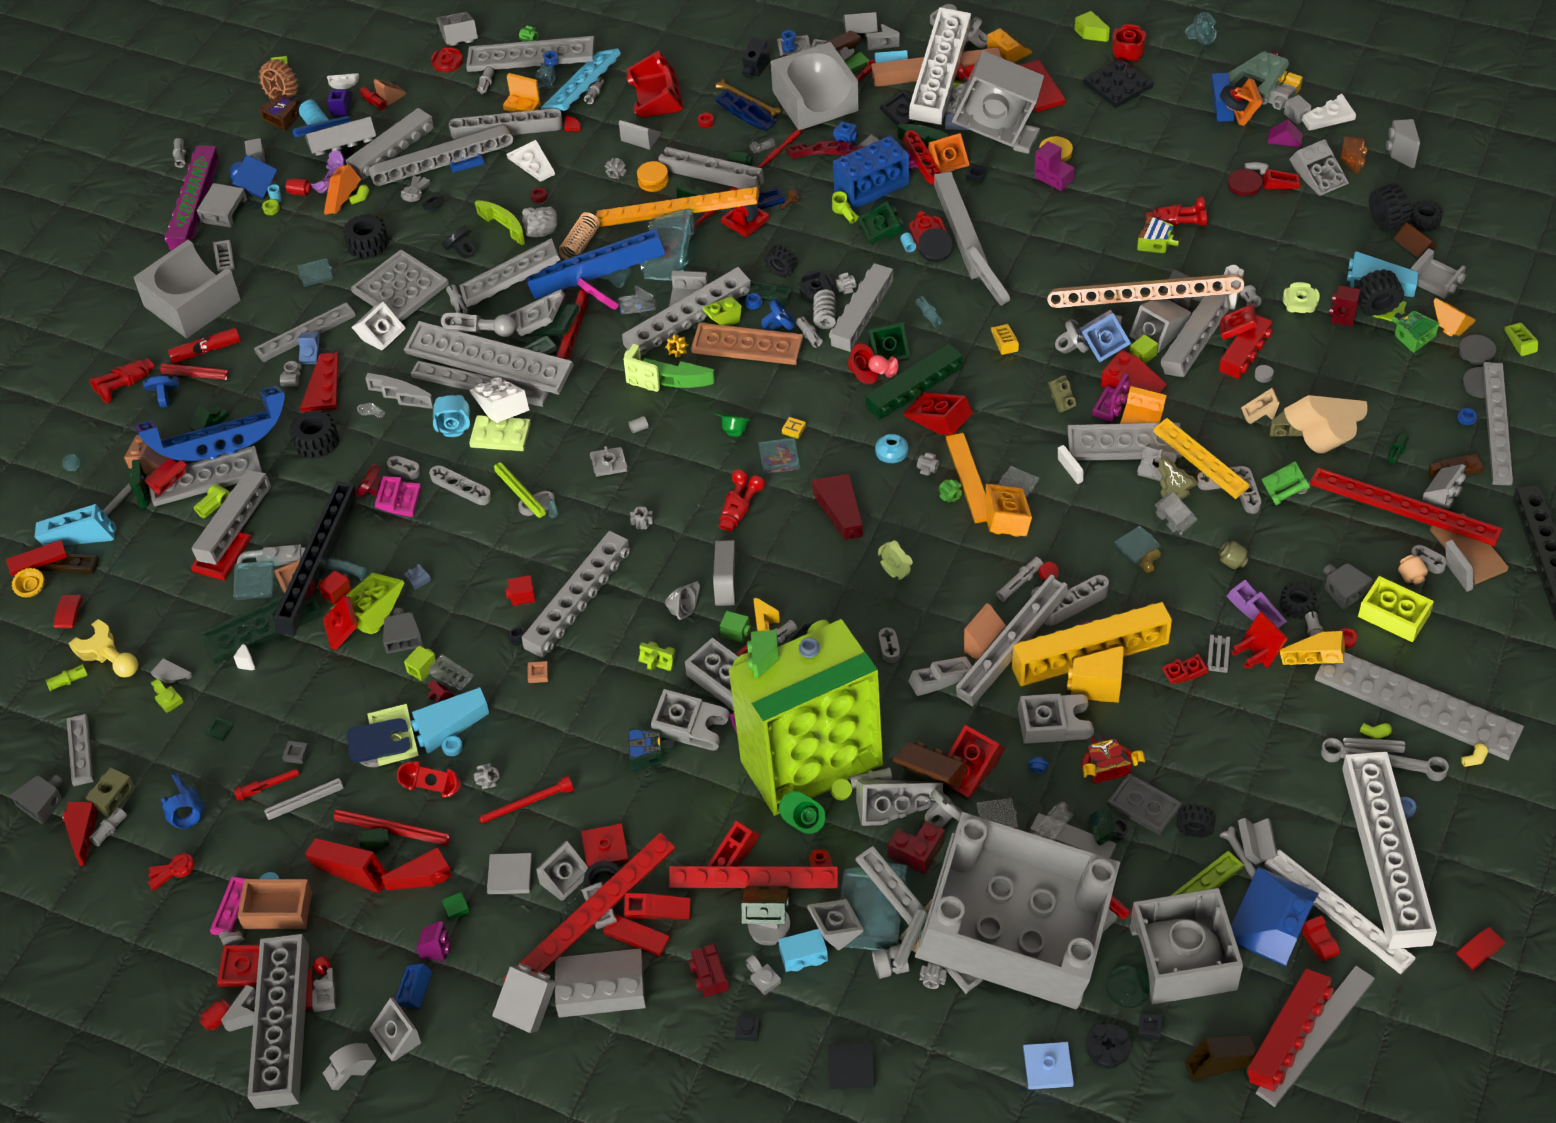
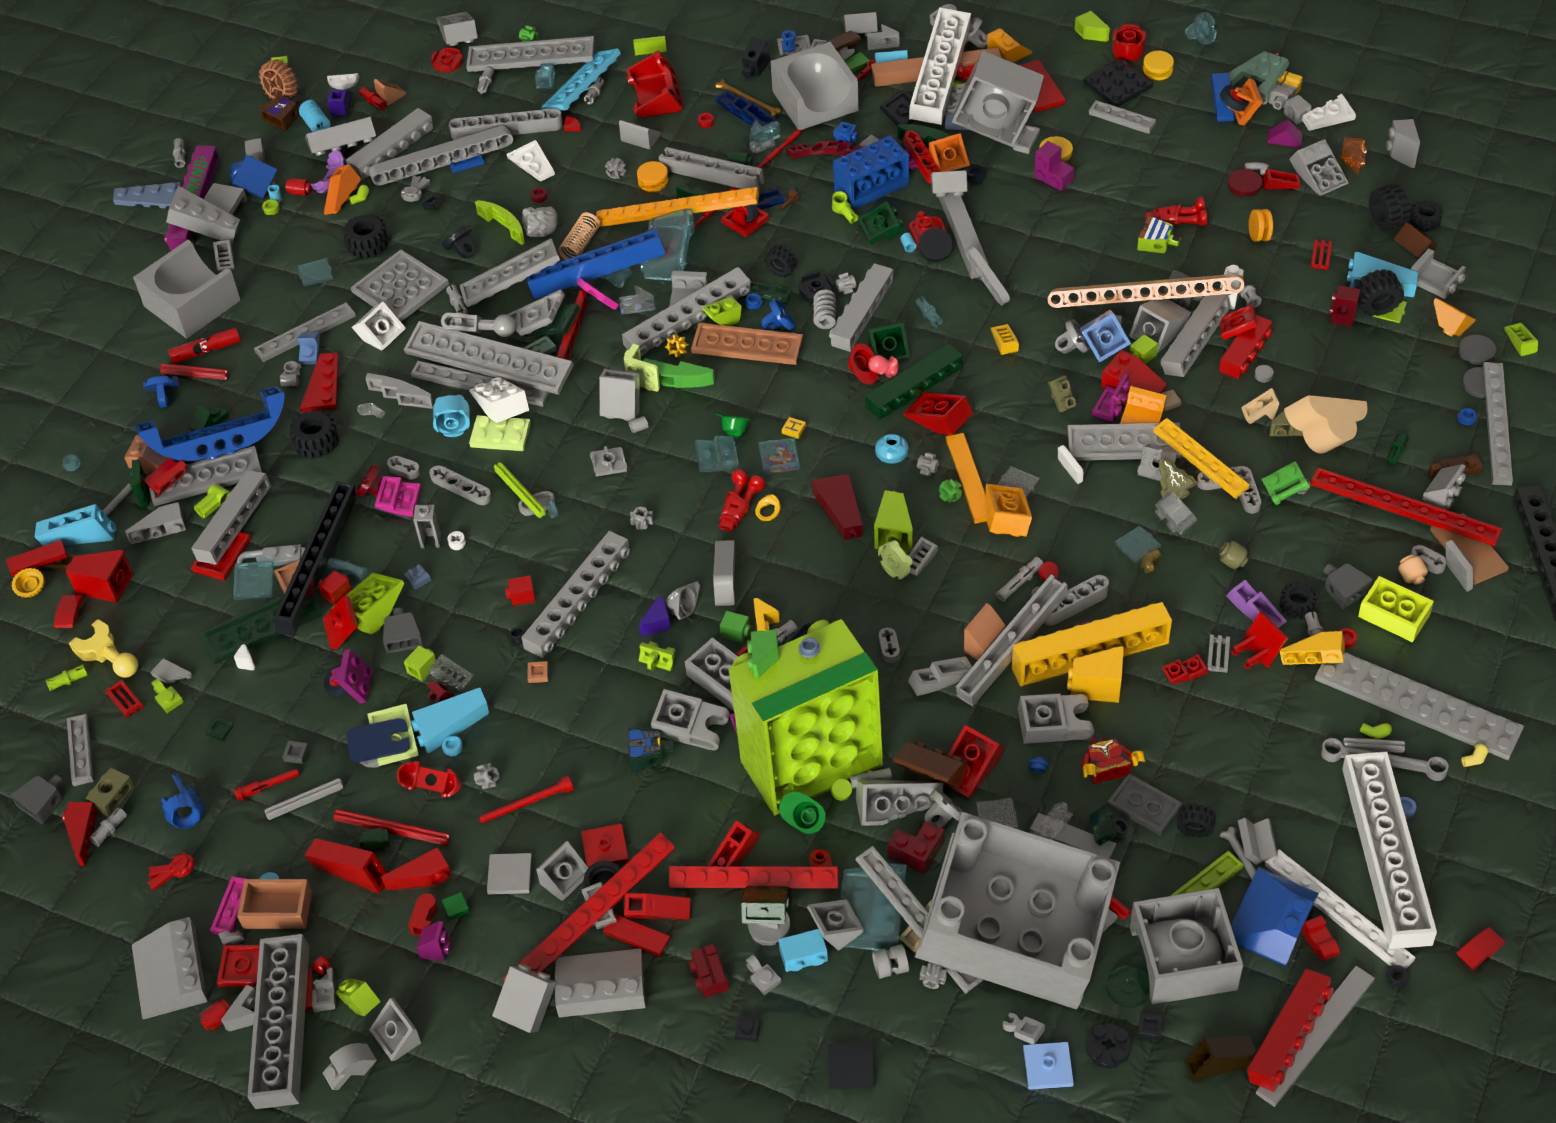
(100, 575): none -> red slope
(121, 376): red piece -> none
(131, 708): none -> red tile
(146, 195): none -> sand blue wing
(161, 522): none -> light grey slope
(169, 969): none -> light grey slope
(201, 216): none -> light grey wedge
(302, 131): blue axle -> none
(349, 677): none -> magenta plate
(357, 996): none -> lime slope
(413, 986): blue slope -> none
(422, 914): none -> red leg
(426, 513): none -> light grey window
(456, 545): none -> white bush
(523, 94): light orange bracket -> none
(550, 58): blue bush -> none
(619, 394): none -> brick
(649, 45): none -> lime tile
(655, 619): none -> dark purple slope
(716, 454): none -> clear light blue slope
(762, 133): none -> clear light blue slope
(769, 499): none -> yellow piece
(809, 332): light grey pin -> none
(893, 522): none -> lime slope
(910, 938): light grey axle -> none
(932, 550): none -> light grey slope
(948, 182): none -> light grey slope
(1026, 1029): none -> light grey plate
(1122, 117): none -> light grey tile
(1158, 65): none -> yellow head
(1172, 400): none -> dark tan tile
(1260, 225): none -> light orange head
(1295, 304): yellowish green plate -> none
(1322, 244): none -> red tile
(1400, 970): none -> black plate
(1415, 329): torso -> none

